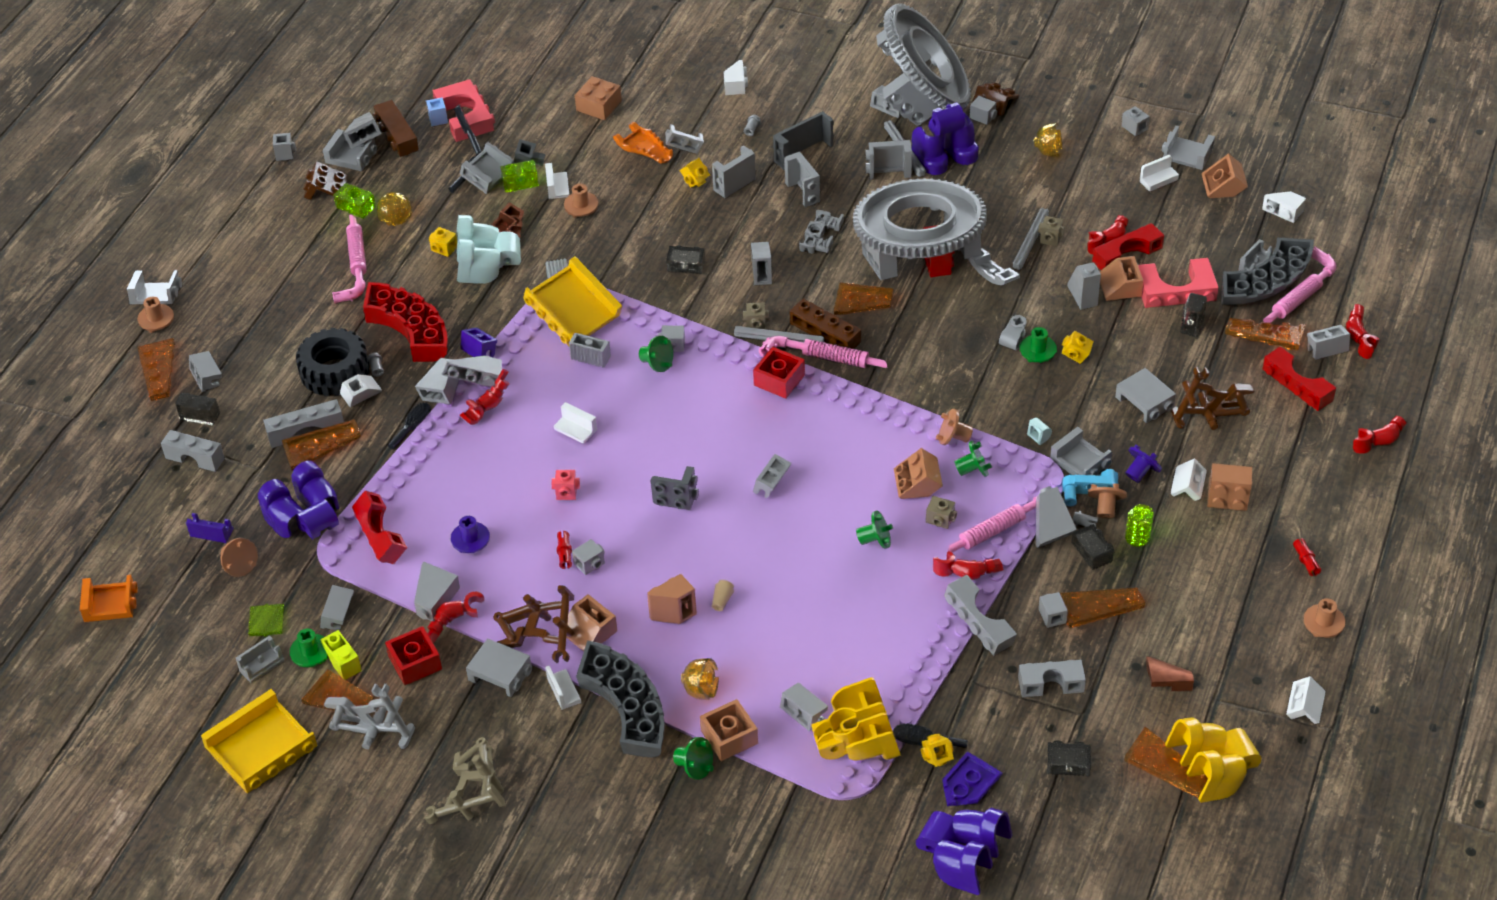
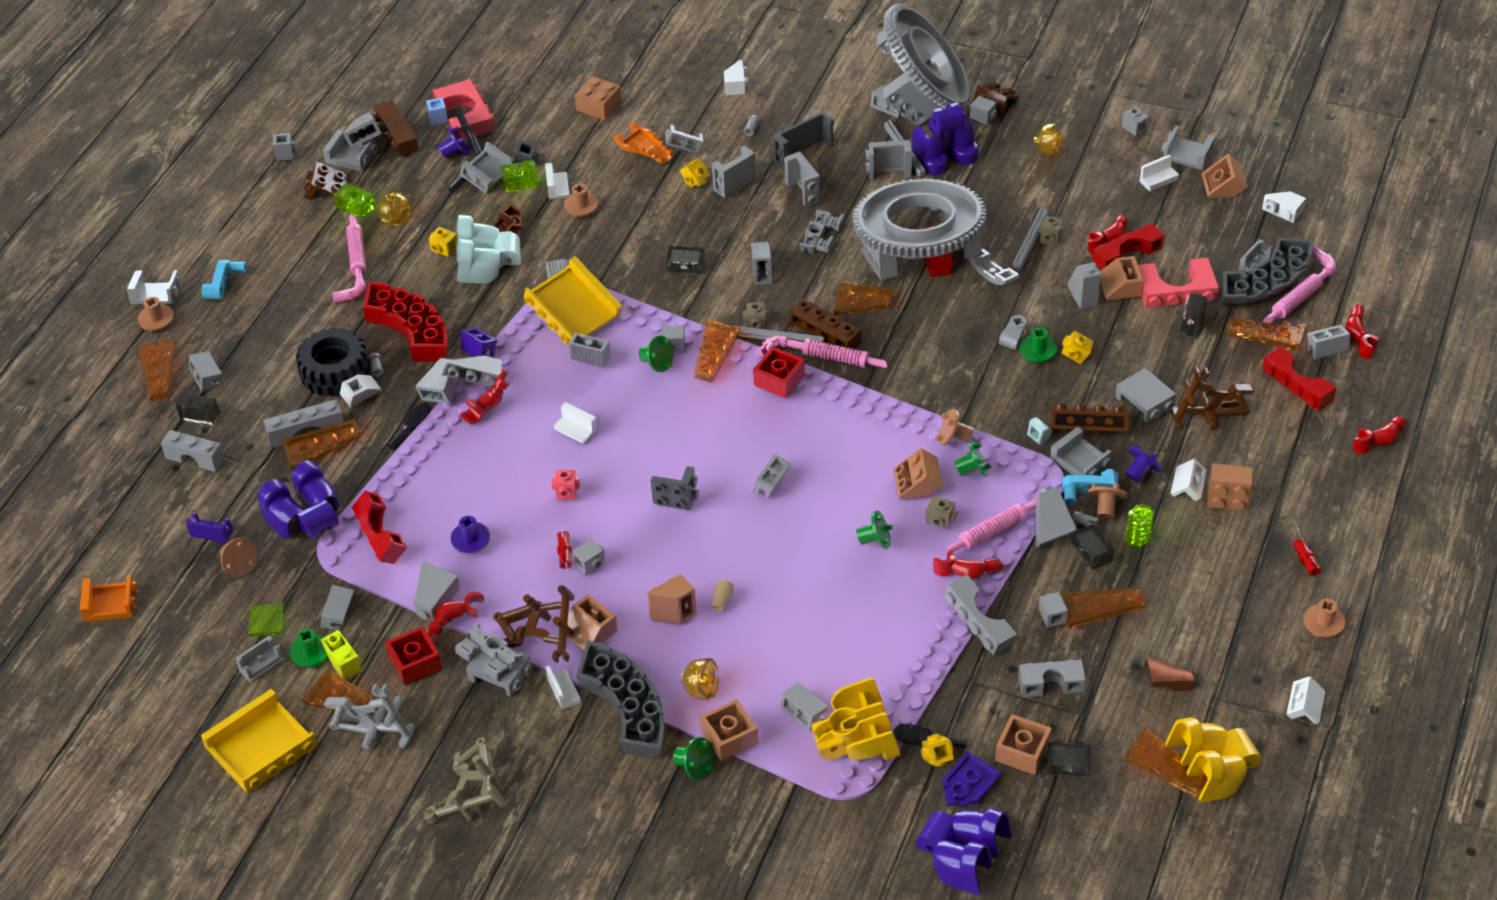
(224, 267): none -> medium azure beam
(454, 144): none -> dark purple piece
(501, 656): none -> light grey piece
(714, 349): none -> clear orange wing
(1023, 744): none -> nougat brick
(1089, 418): none -> reddish brown brick

